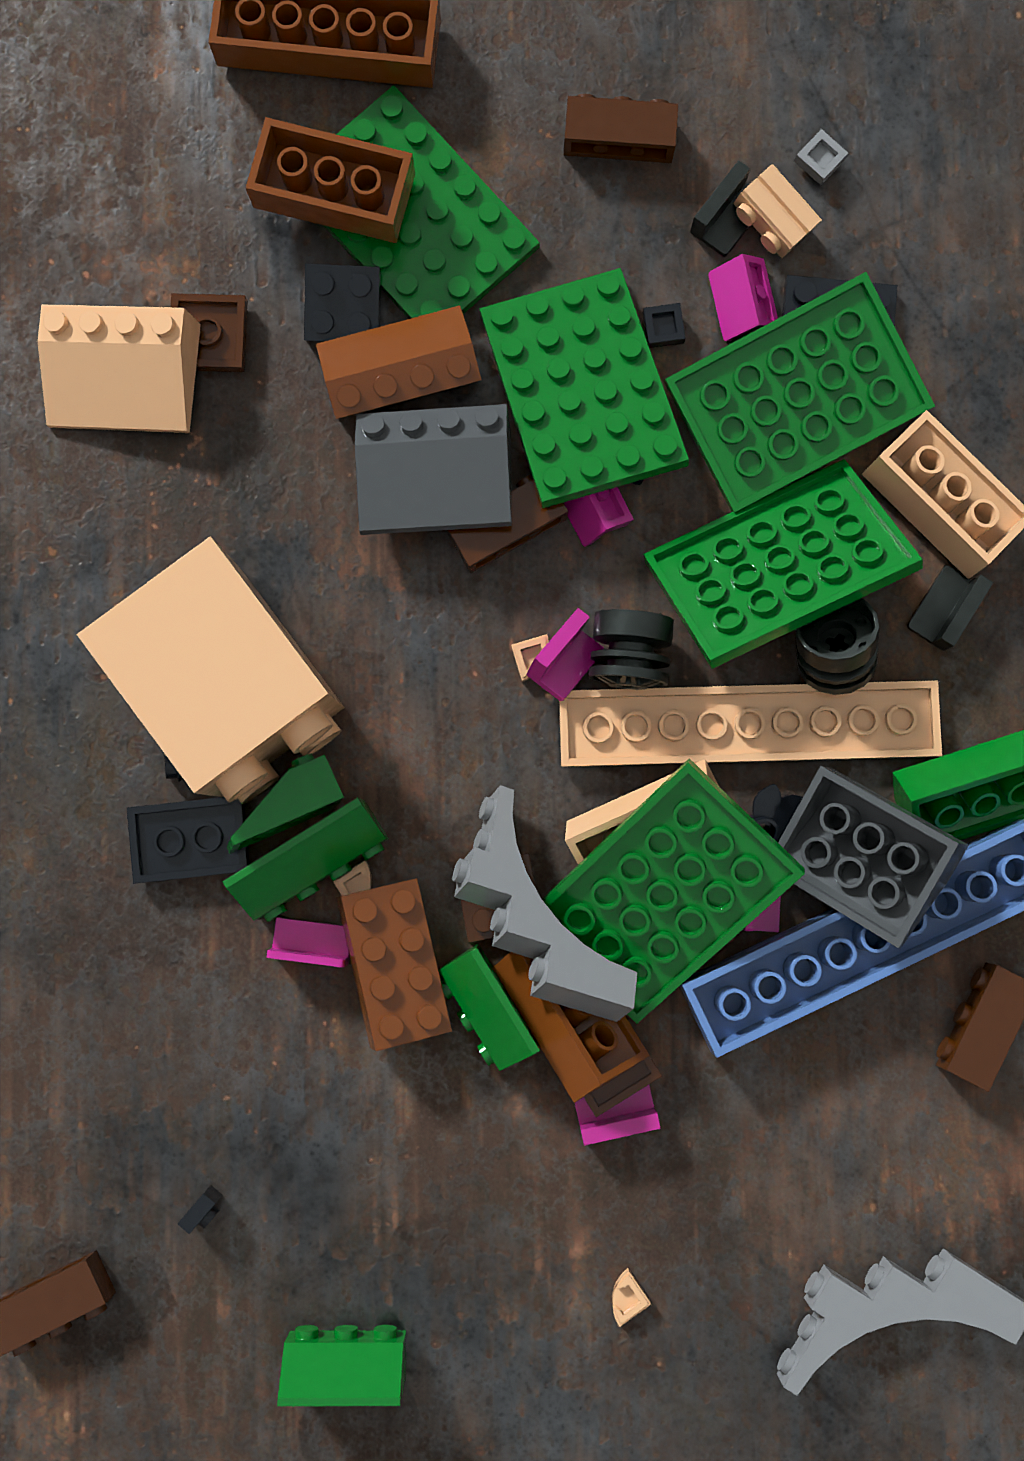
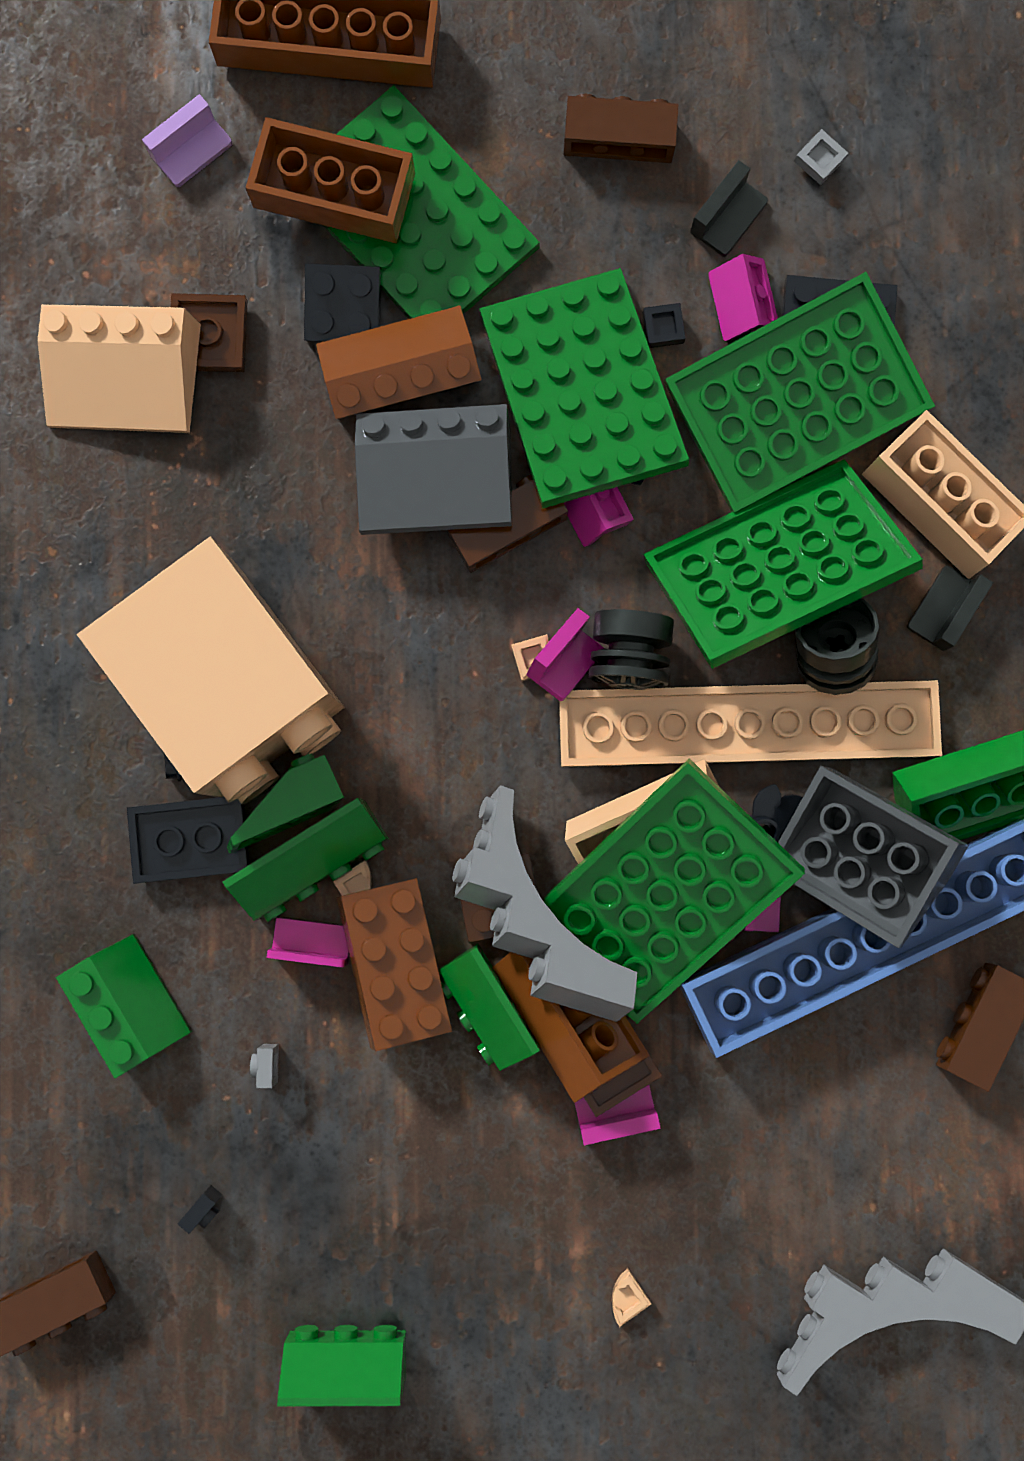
(123, 1005): none -> green slope
(187, 141): none -> lavender panel
(265, 1065): none -> light grey plate
(776, 212): light nougat brick -> none

